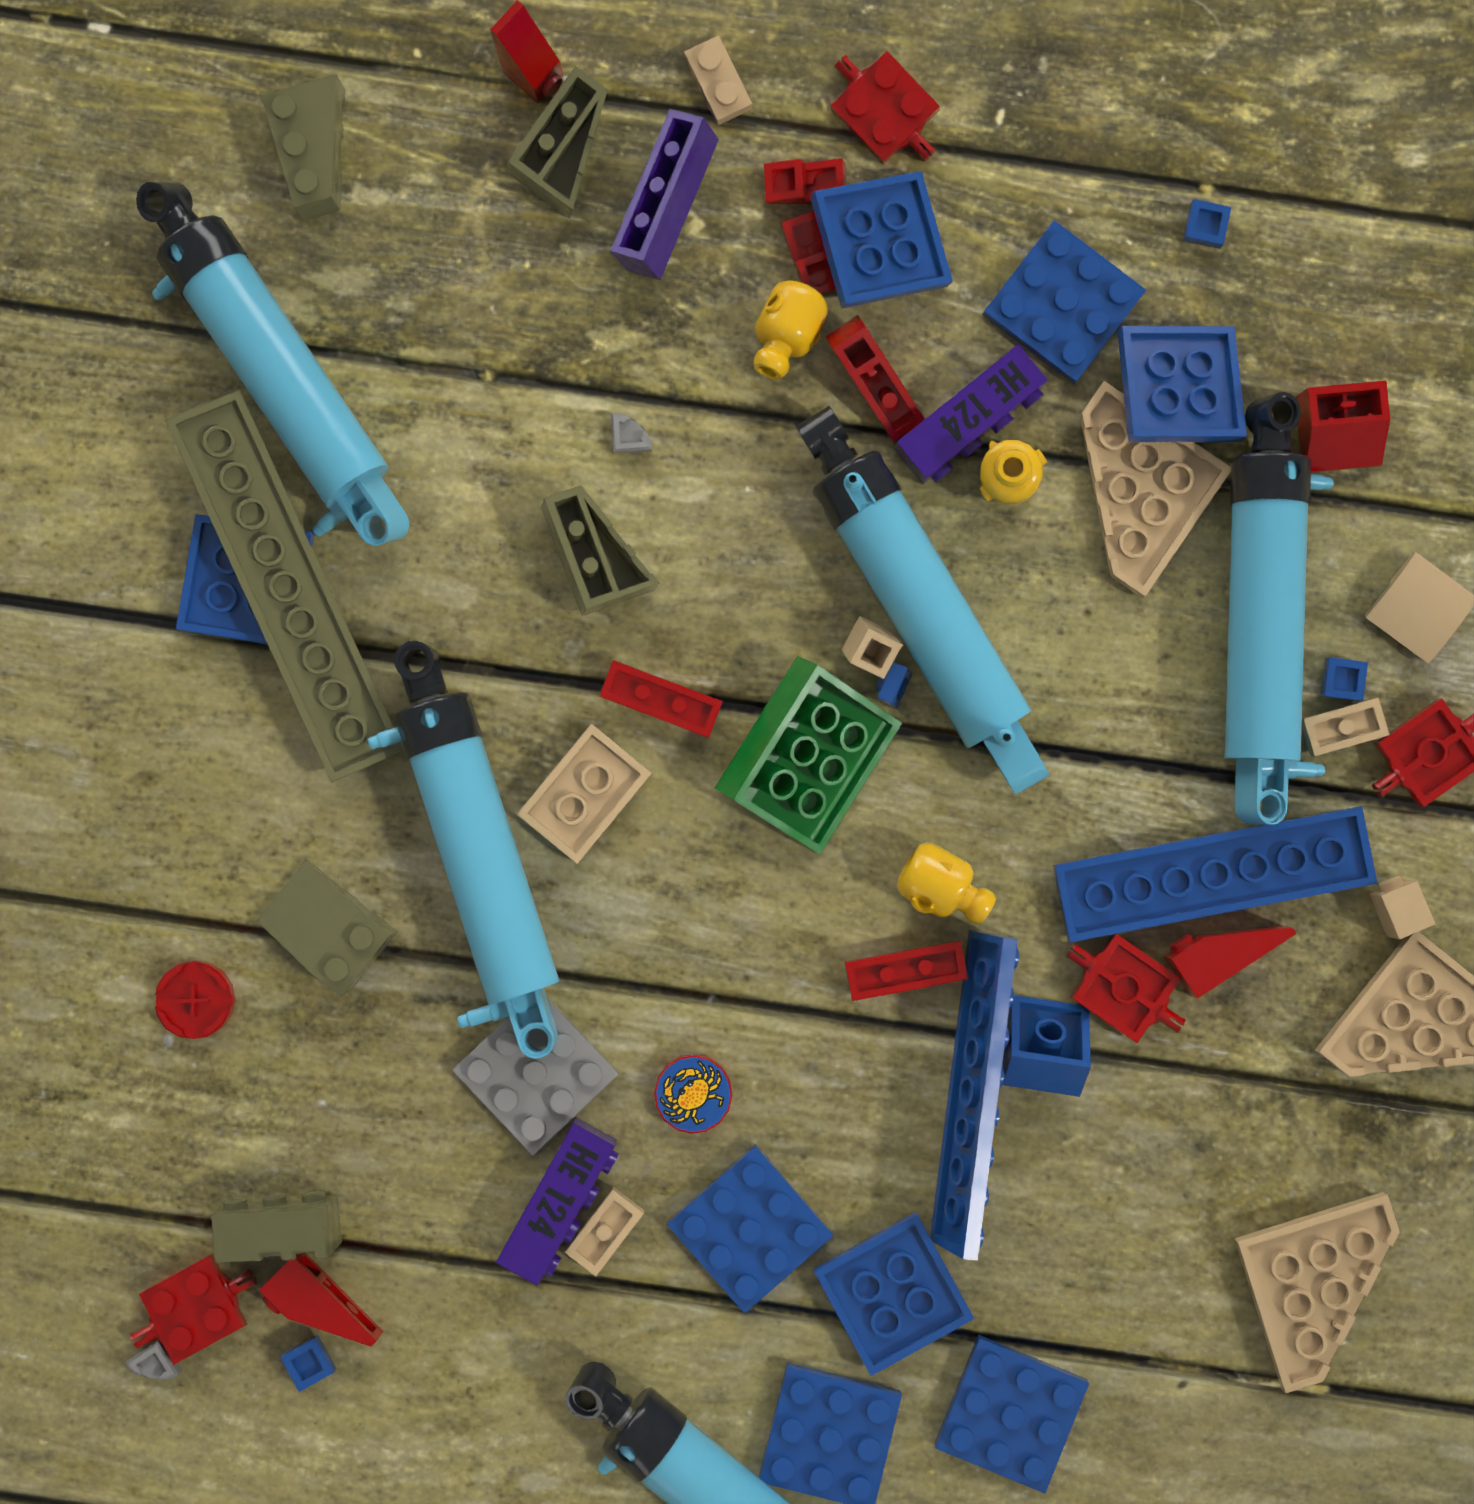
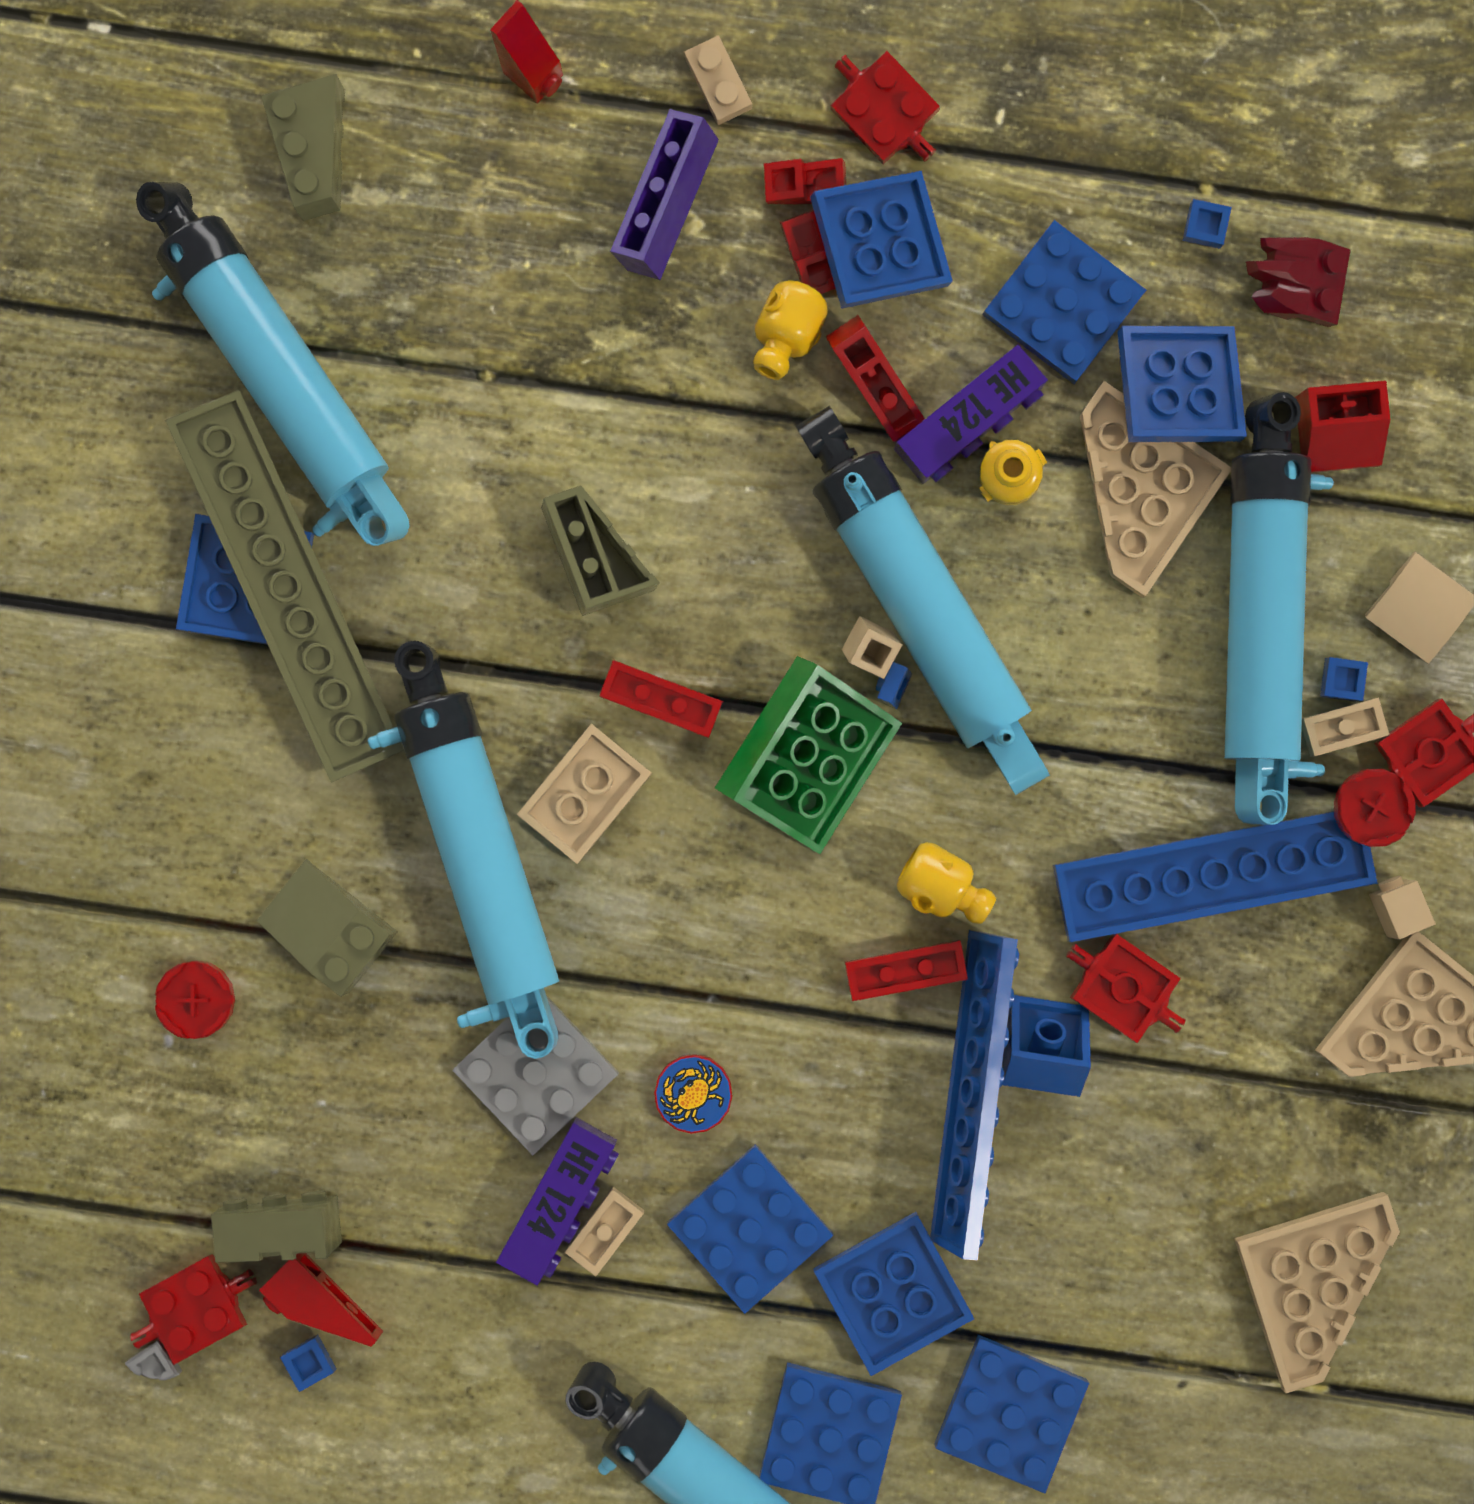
(559, 143): olive wedge -> none
(628, 435): light grey tile -> none
(1215, 957): red slope -> none
(1301, 279): none -> dark red plate
(1374, 807): none -> red tile

